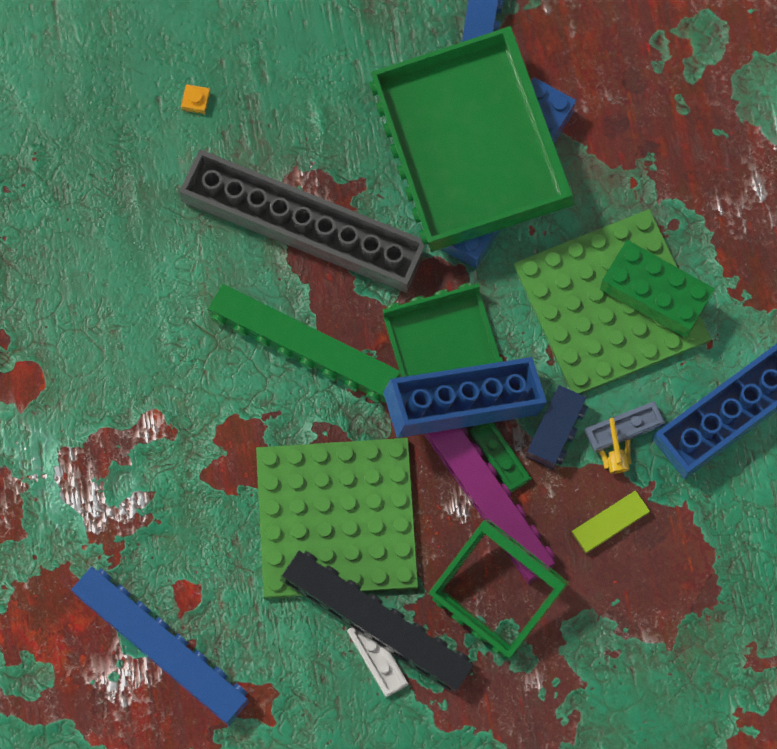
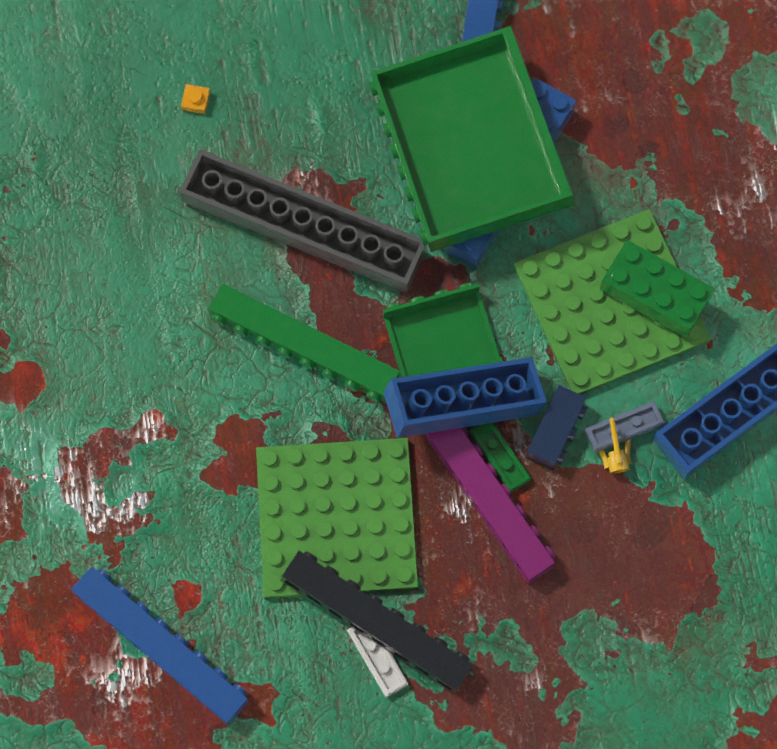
(464, 616): green window -> none
(610, 522): lime tile -> none

